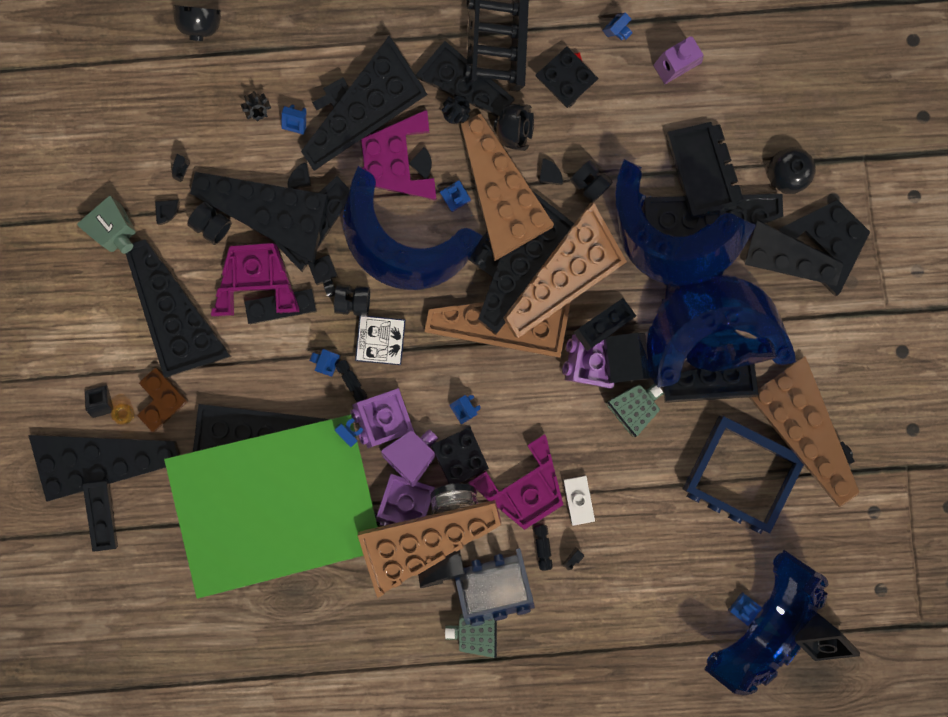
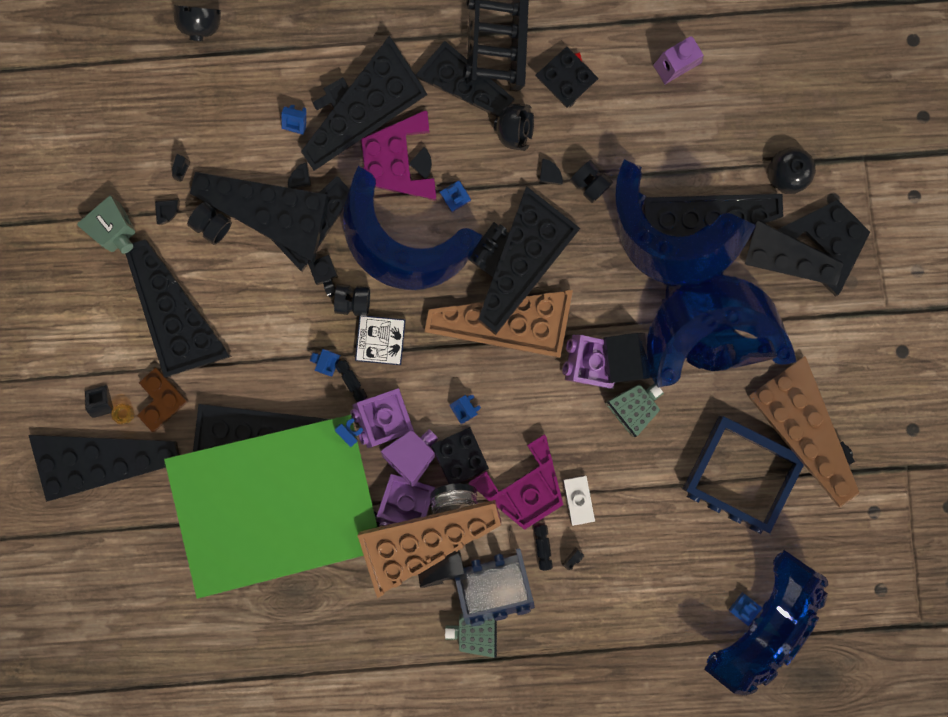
(100, 515): black plate -> none
(251, 270): magenta wing -> none
(255, 106): black gear -> none
(265, 308): black plate -> none
(456, 109): black gear -> none
(506, 200): medium nougat wing -> none
(575, 265): medium nougat wing -> none
(604, 324): black plate -> none
(618, 27): blue tile -> none
(703, 169): black hinge -> none
(713, 385): black wing -> none
(824, 641): black slope -> none

